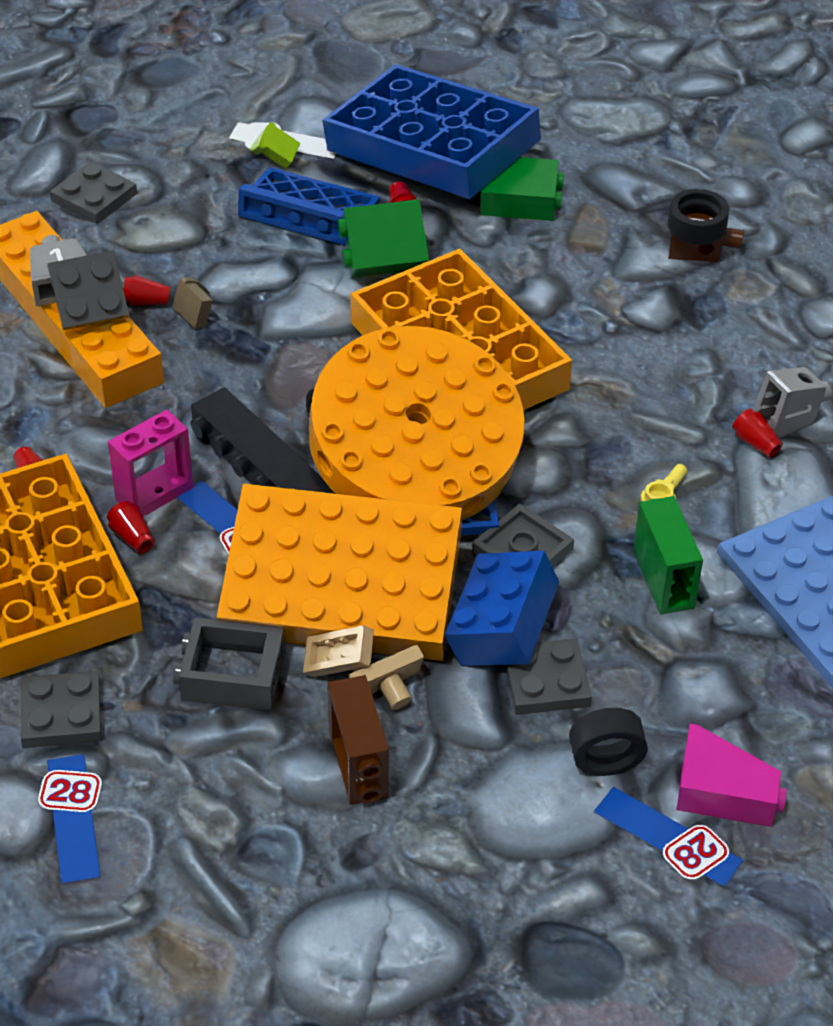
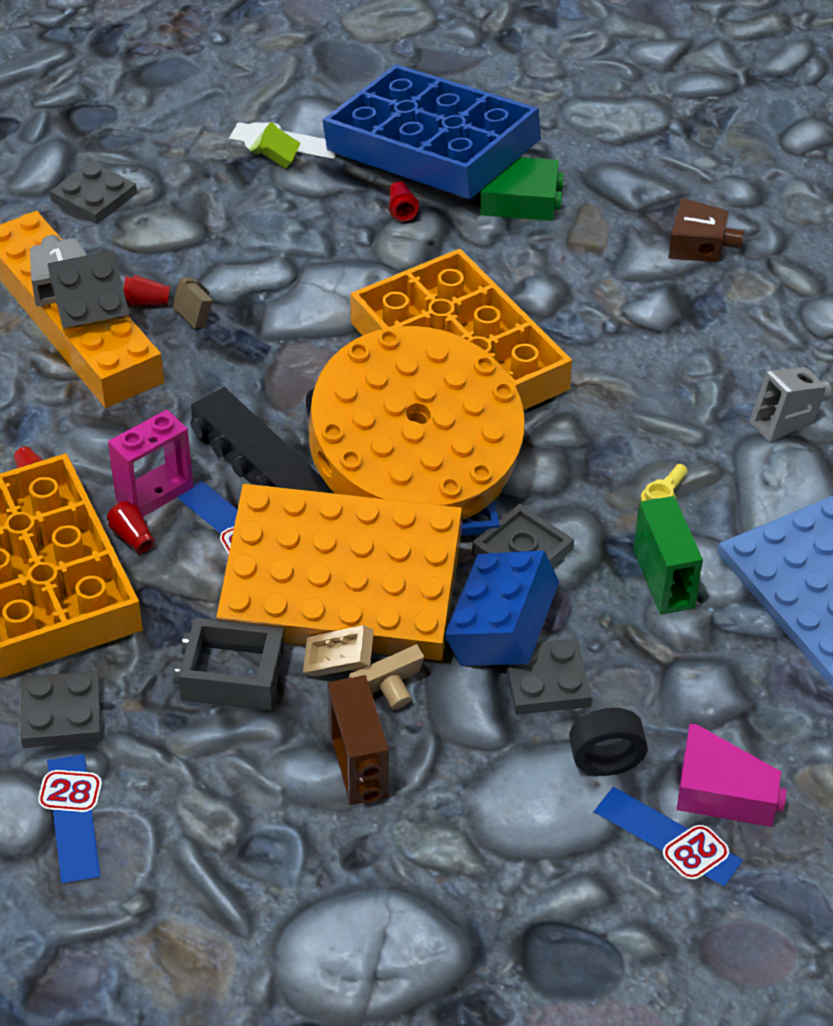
(292, 210): blue fence -> none
(383, 238): green brick -> none
(698, 231): black tyre -> none
(756, 432): red cone -> none

